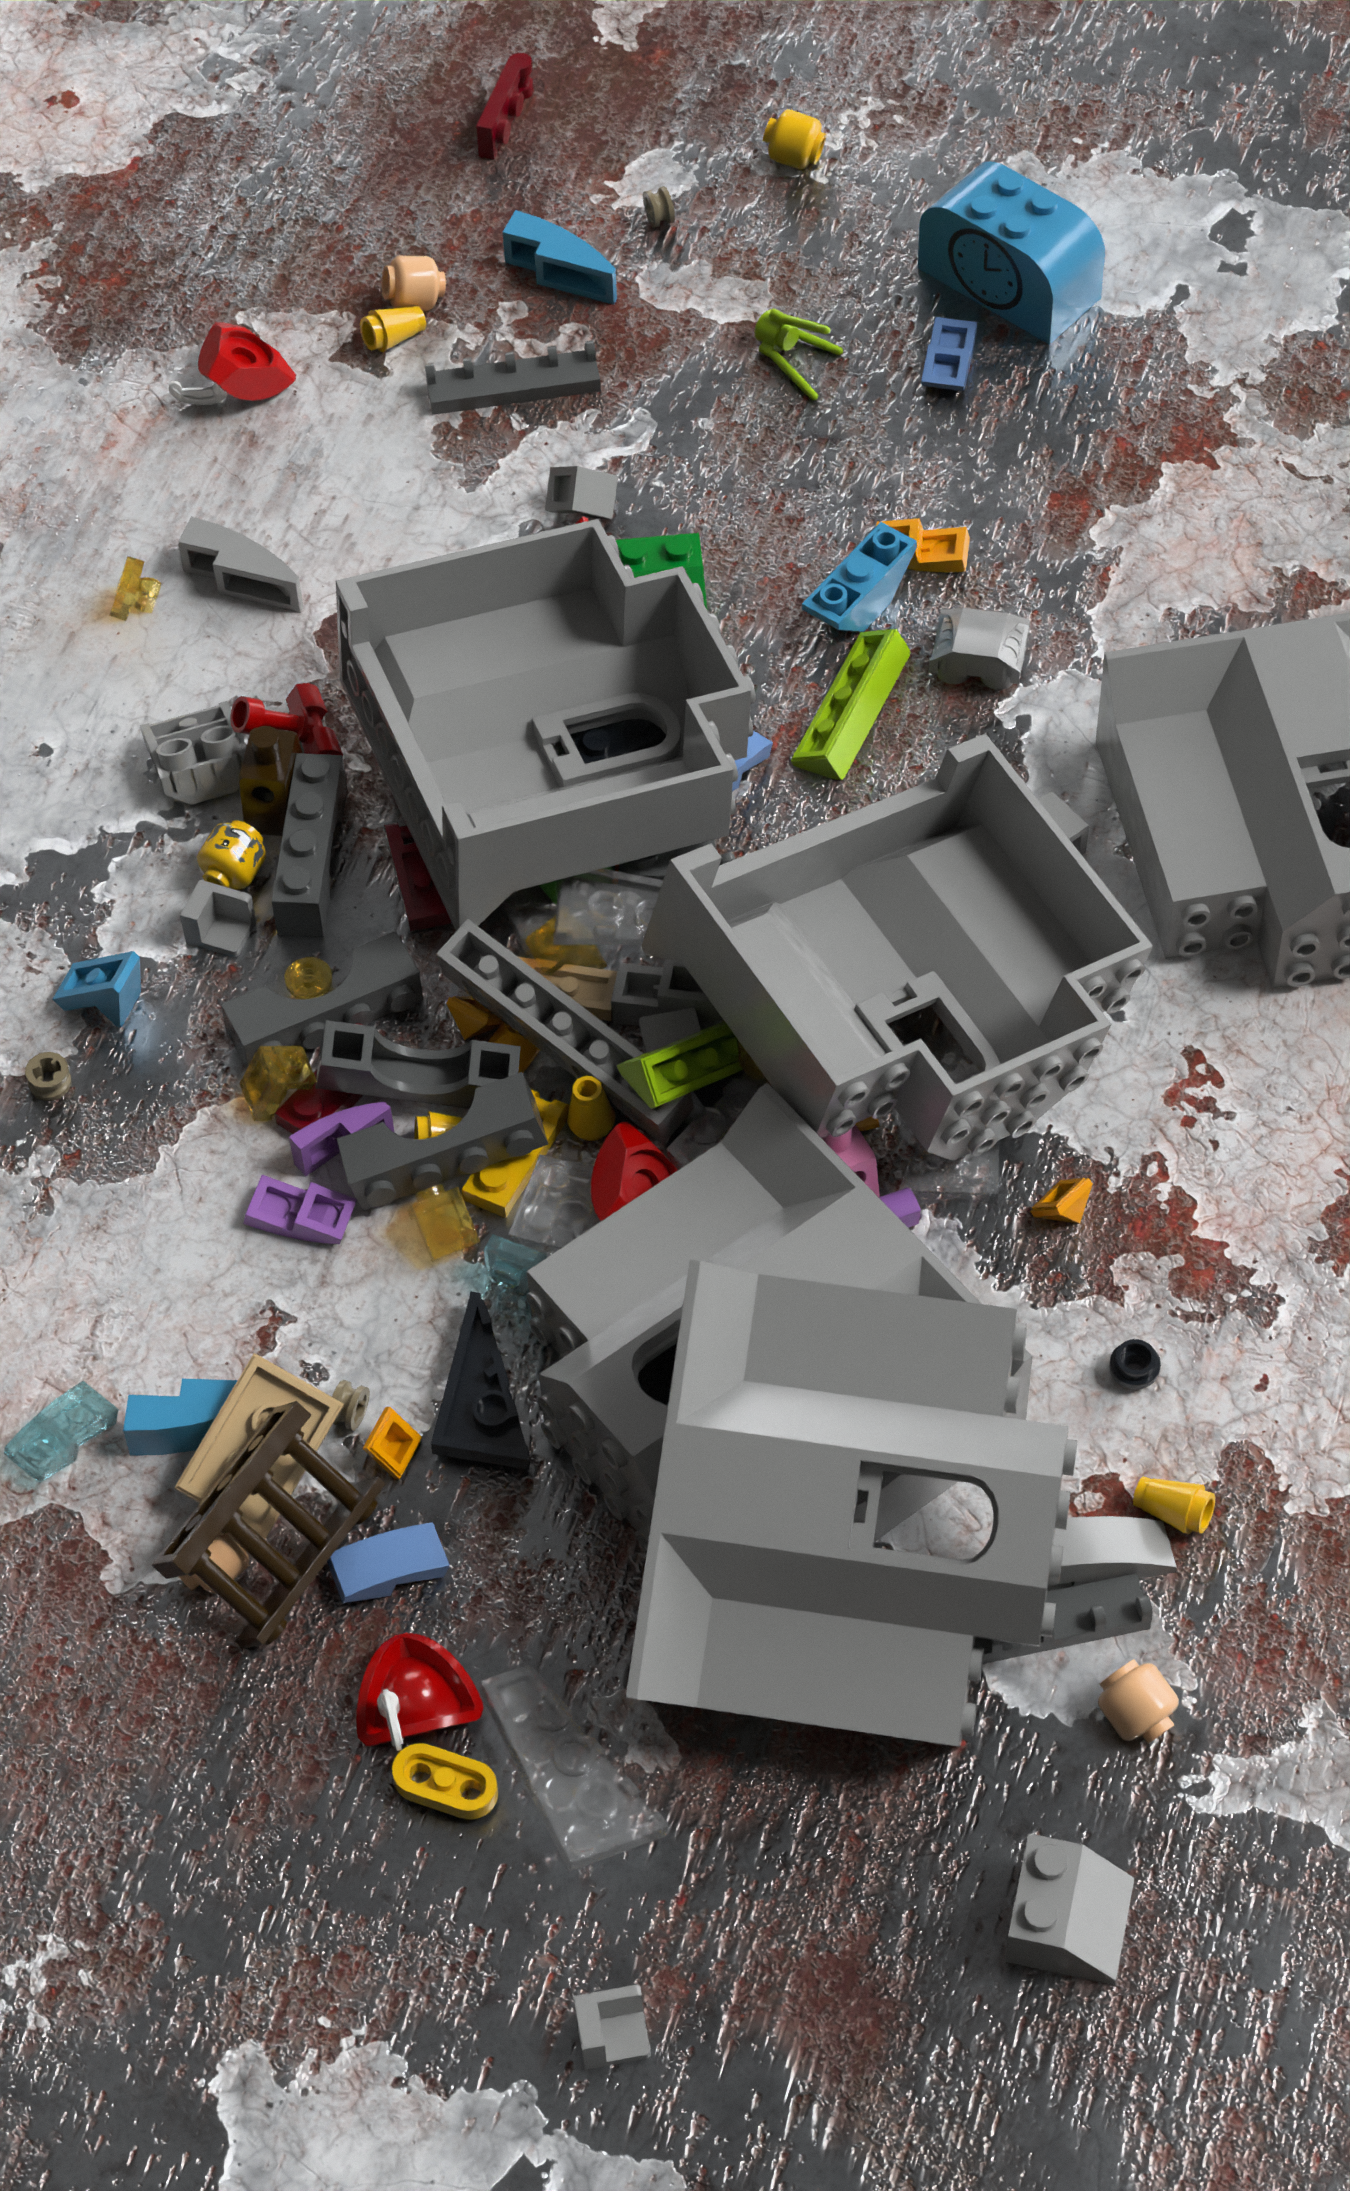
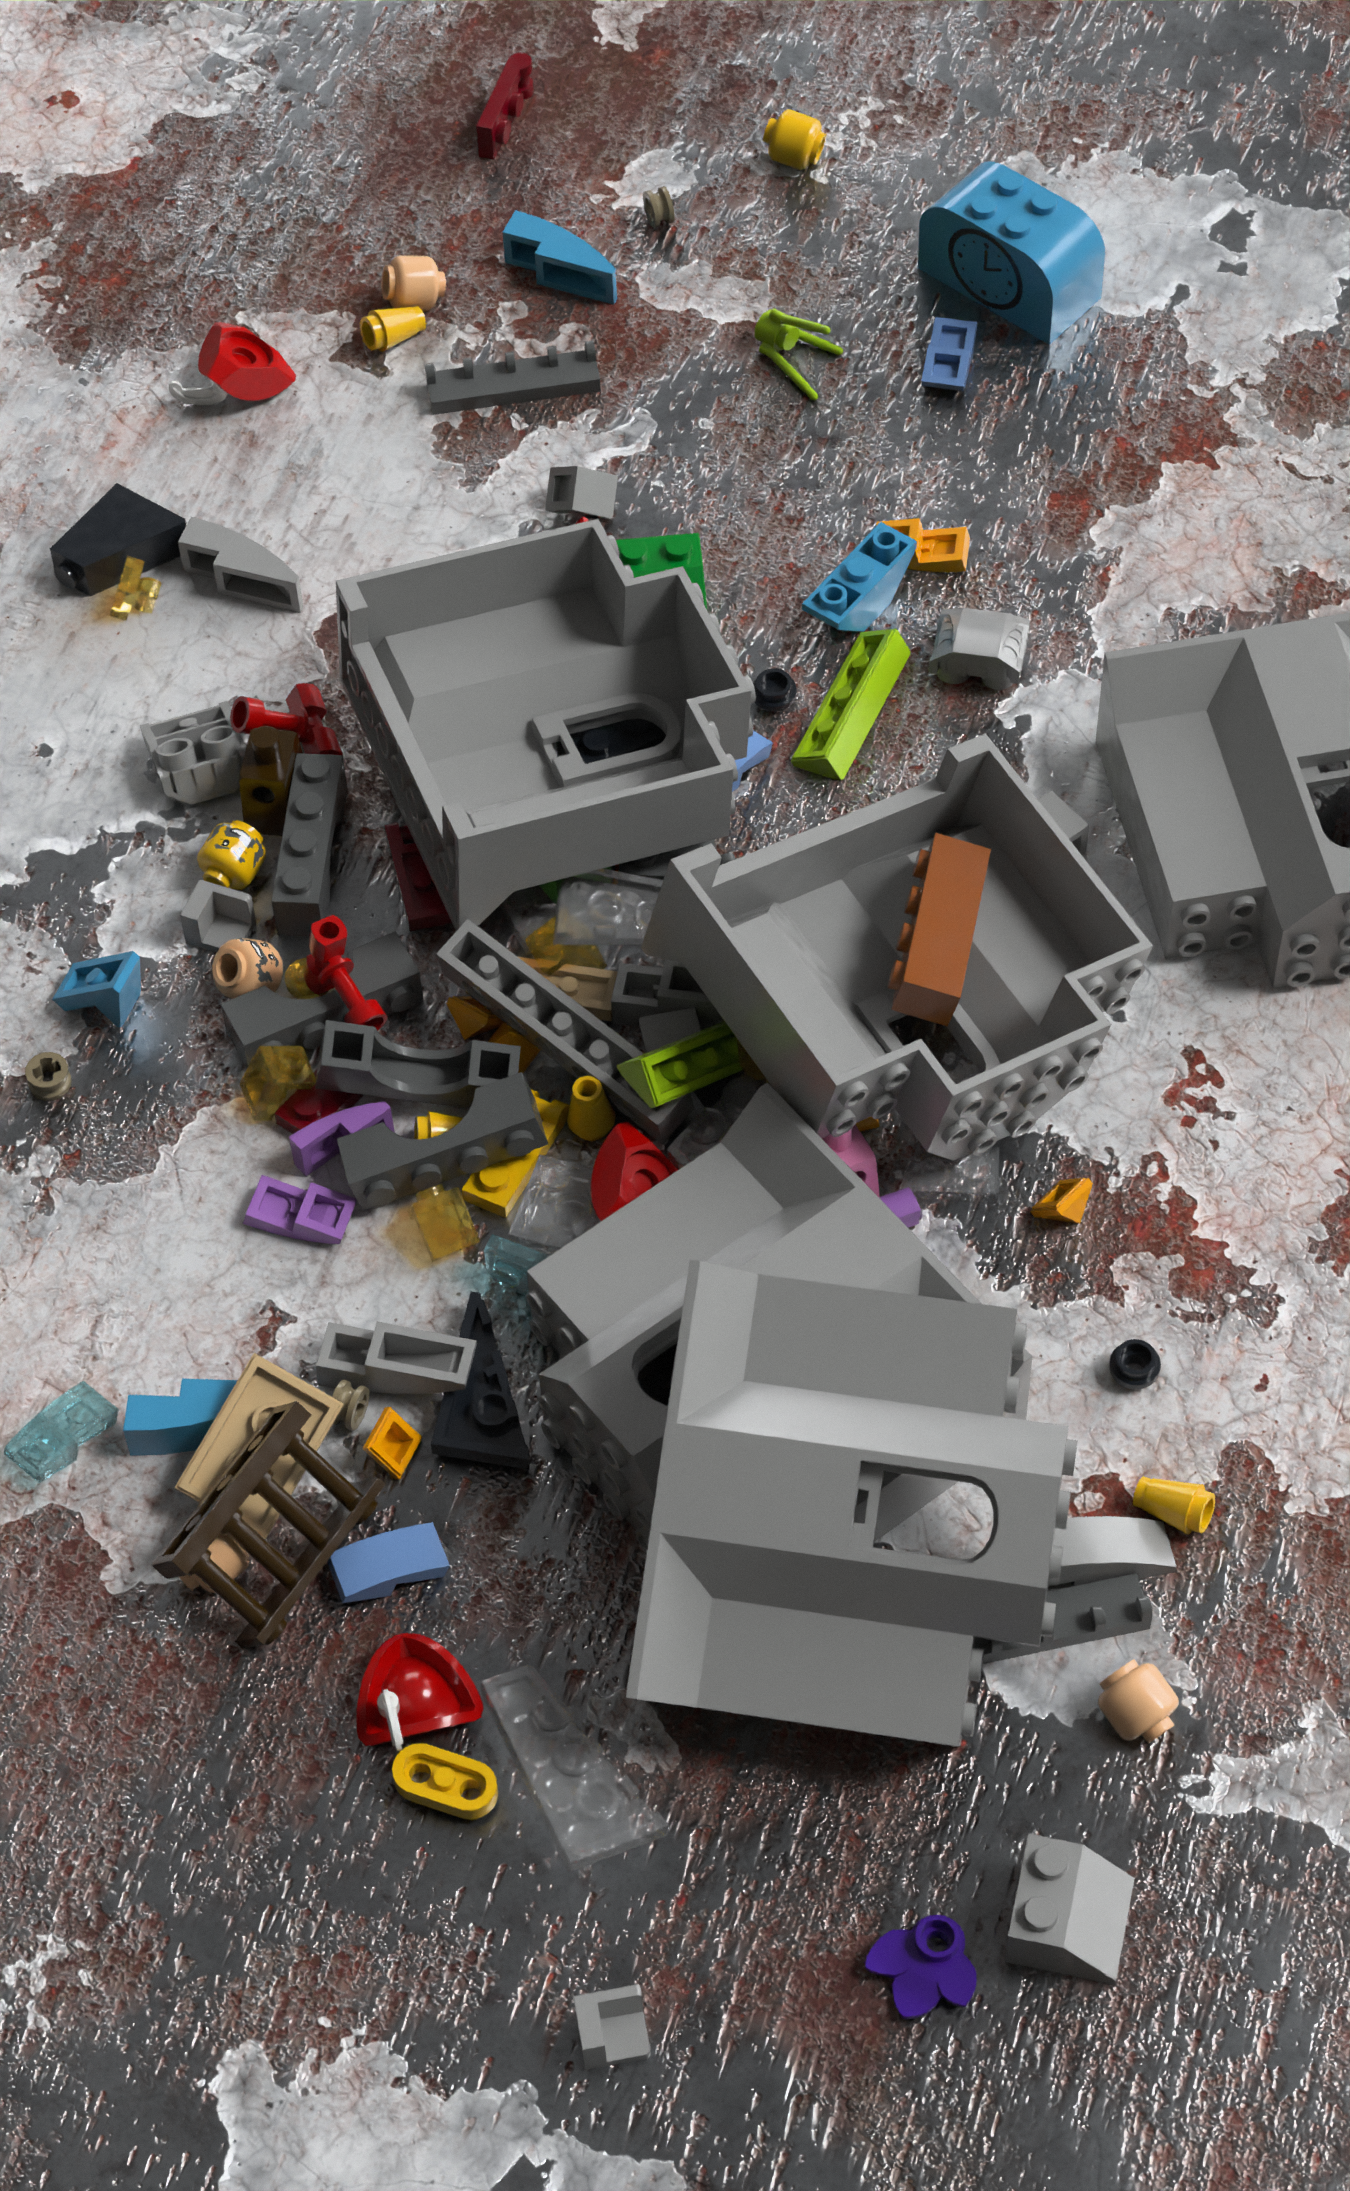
(116, 527): none -> black slope
(246, 966): none -> light nougat head
(328, 970): none -> red bar
(394, 1359): none -> light grey slope
(774, 690): none -> black plate
(920, 1973): none -> dark purple plate
(940, 929): none -> dark orange brick

